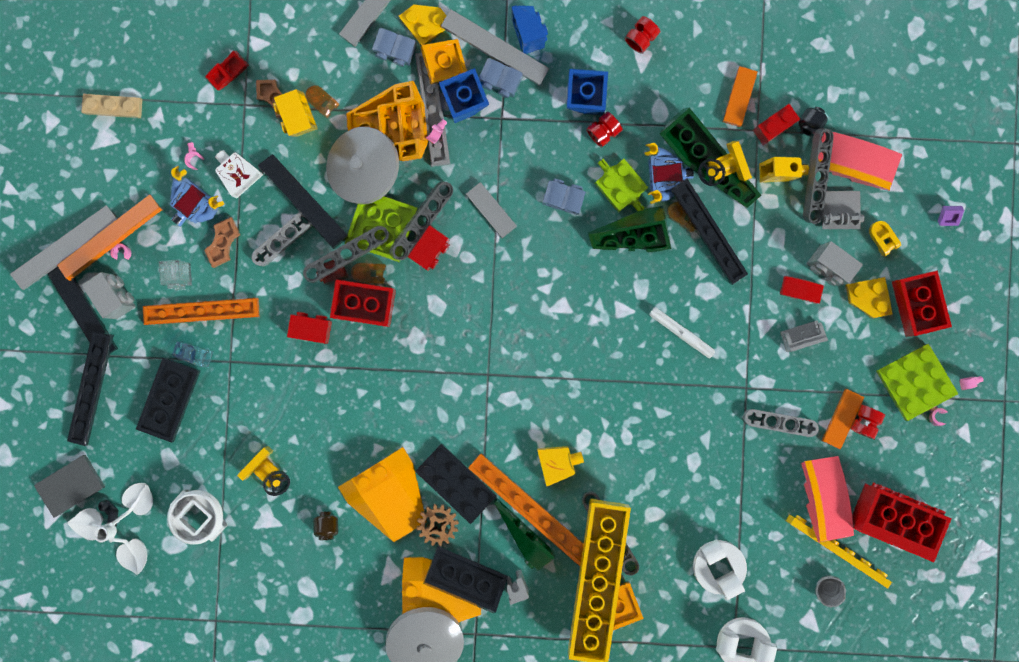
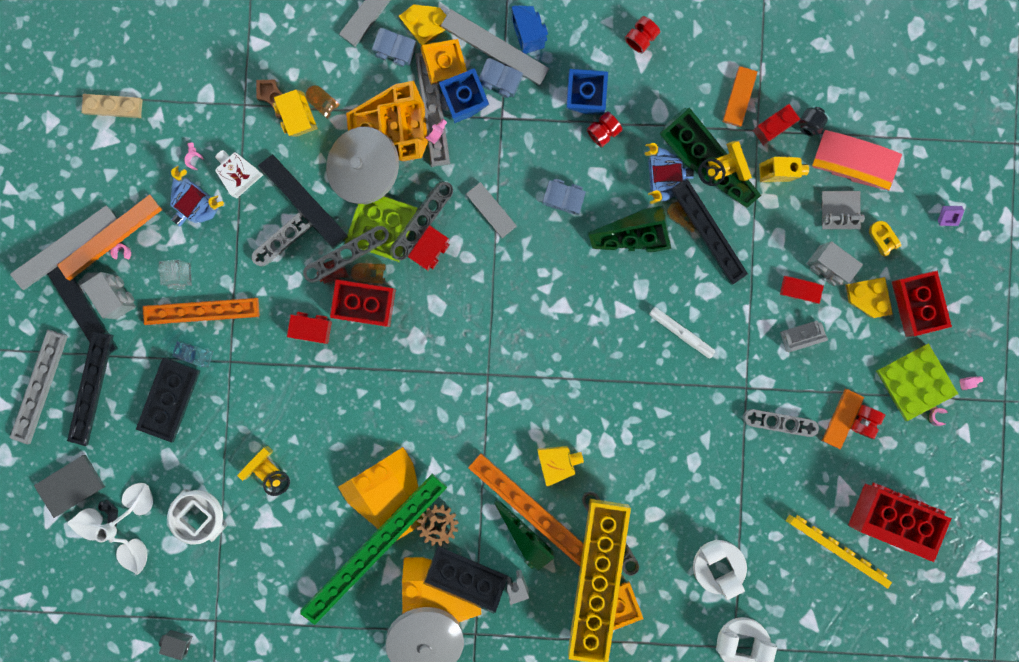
(38, 386): none -> light grey tile
(175, 644): none -> dark grey brick
(219, 250): nougat tile -> none
(227, 71): red slope -> none
(325, 526): dark brown head -> none
(373, 549): none -> green plate
(456, 483): black plate -> none
(621, 185): lime plate -> none
(814, 167): dark grey beam -> none
(828, 499): coral slope -> none
(830, 591): light grey hair -> none

